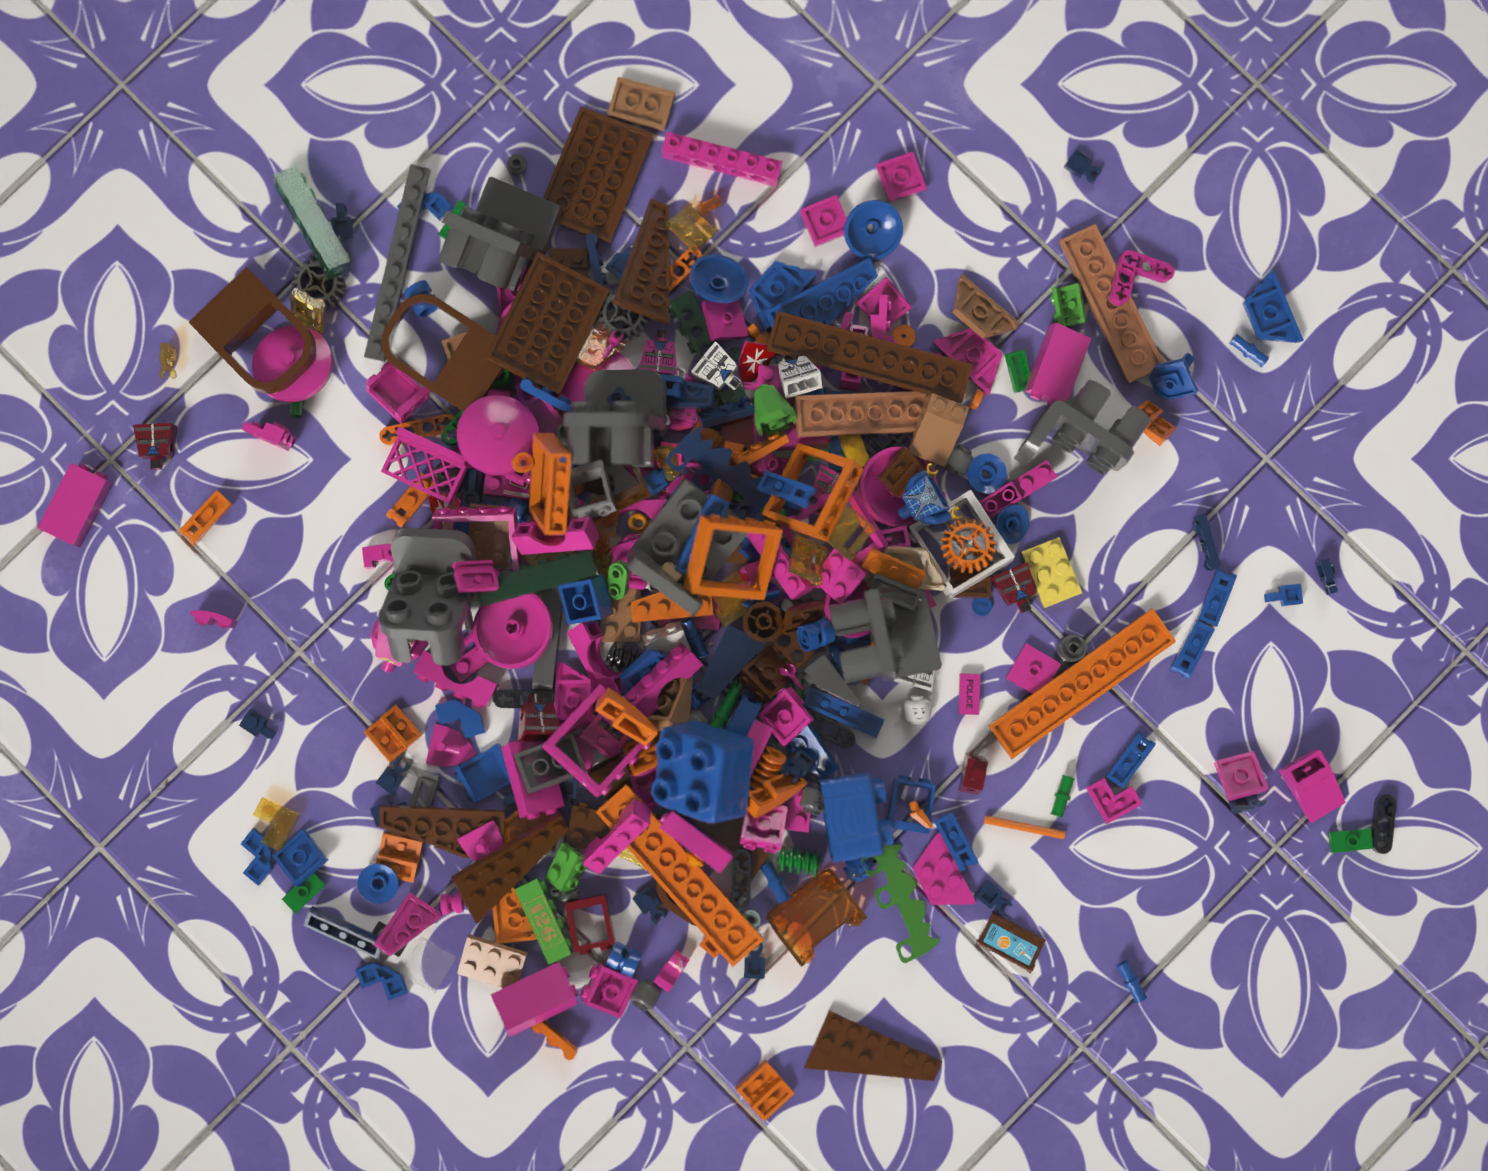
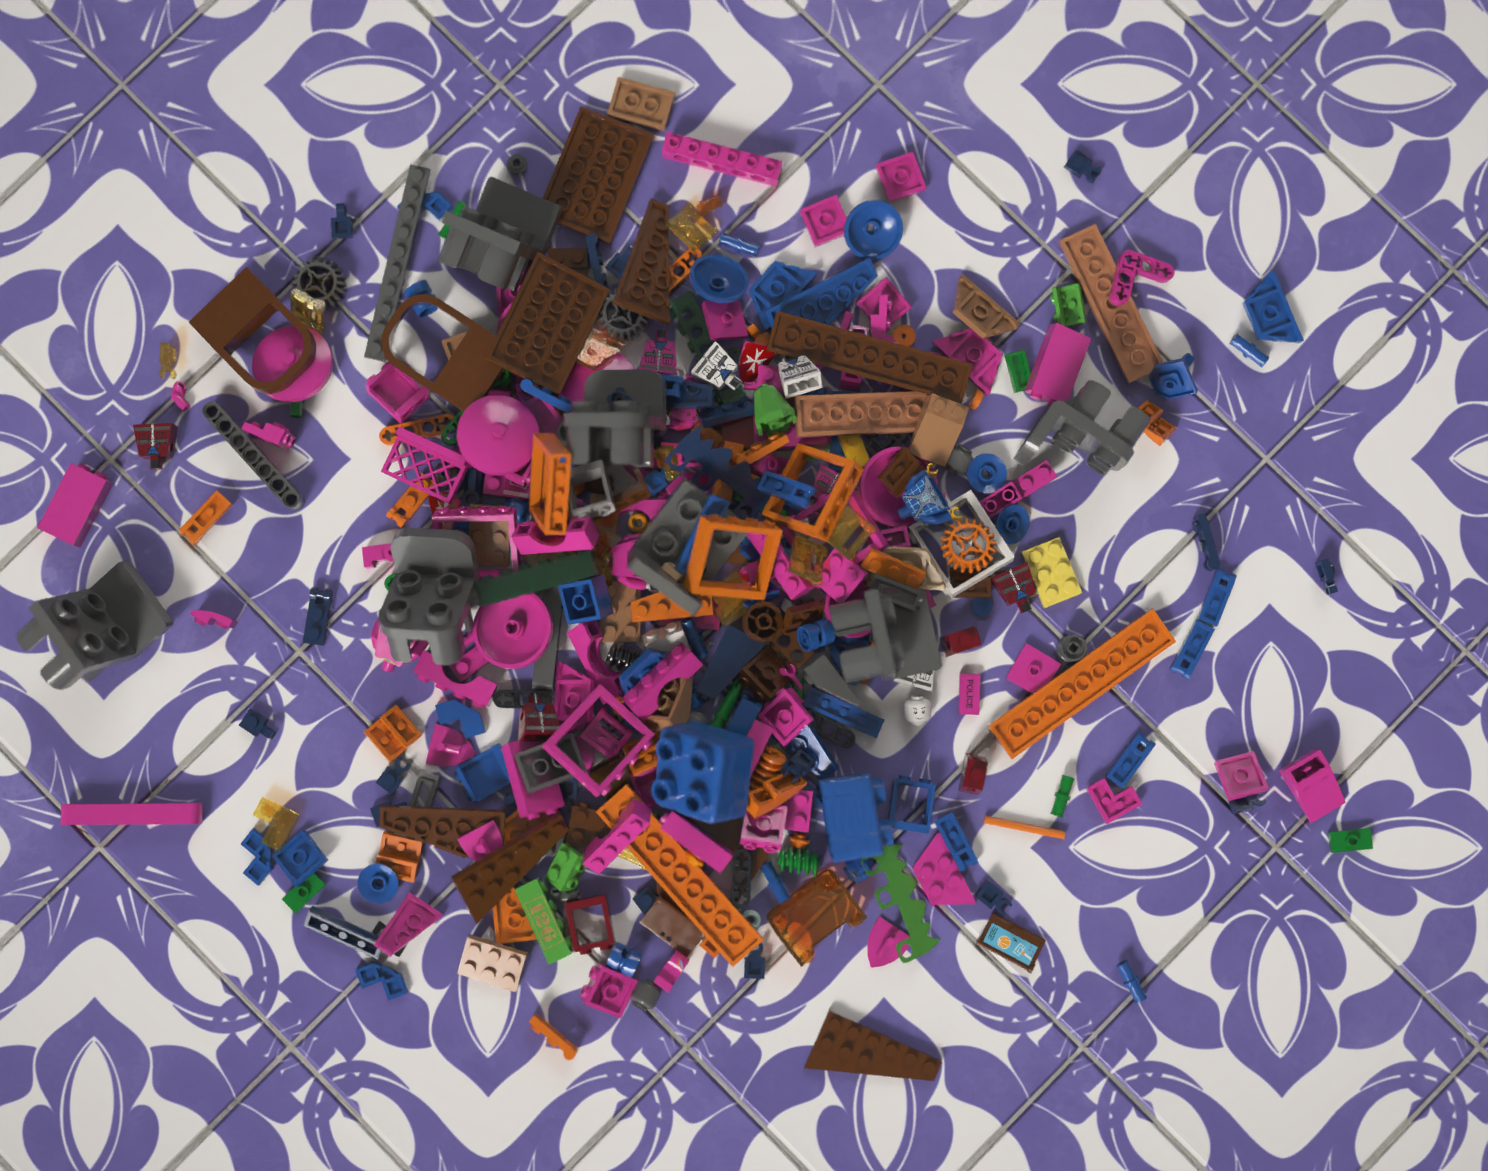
(96, 626): none -> dark grey piece
(131, 814): none -> dark pink beam
(178, 395): none -> dark pink arm
(245, 450): none -> dark grey beam
(312, 222): clear green brick -> none
(317, 617): none -> dark blue plate
(428, 965): clear tile -> none
(451, 903): dark pink wheel -> none
(475, 576): dark pink plate -> none
(522, 462): orange tile -> none
(535, 998): dark pink brick -> none
(613, 342): dark pink hand -> none
(619, 581): bright green plate -> none
(626, 717): orange slope -> none
(672, 924): none -> reddish brown door
(739, 244): none -> blue pin
(764, 1090): orange slope -> none
(799, 840): none -> orange plate
(812, 800): dark grey head -> none
(883, 942): none -> dark pink shield
(919, 814): orange bar -> none
(961, 641): none -> dark red torso
(1287, 595): blue plate -> none
(1391, 819): black beam -> none

